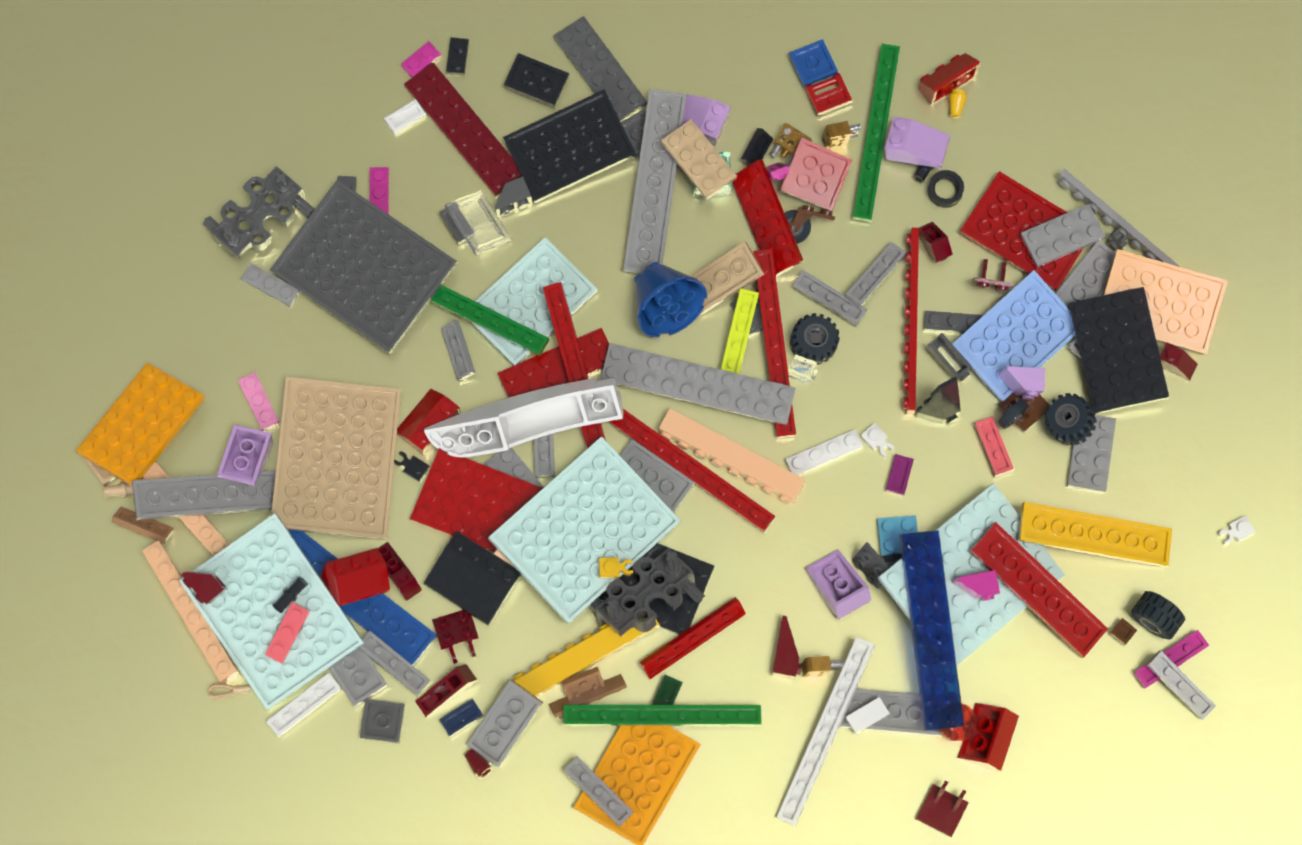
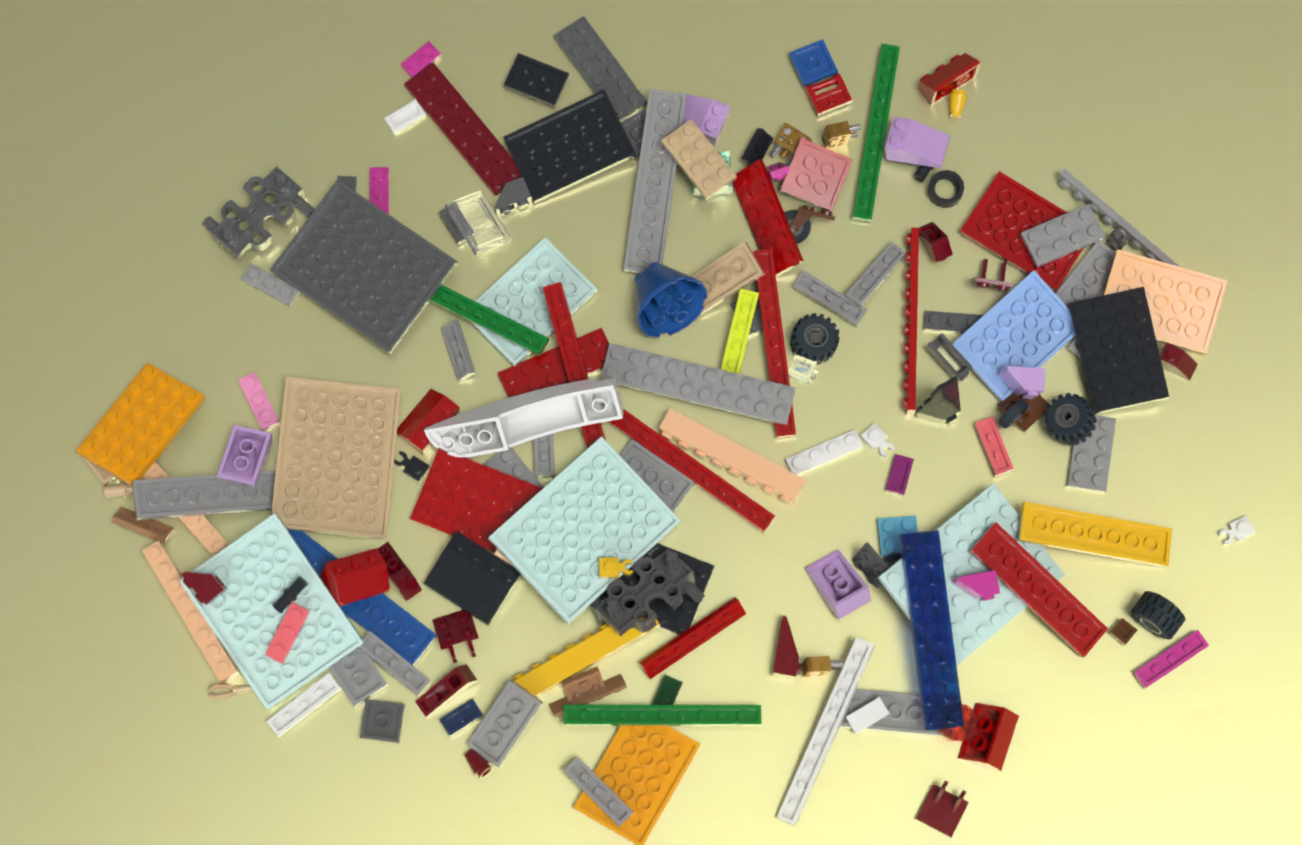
(457, 56): black plate -> none
(1180, 685): plate -> none

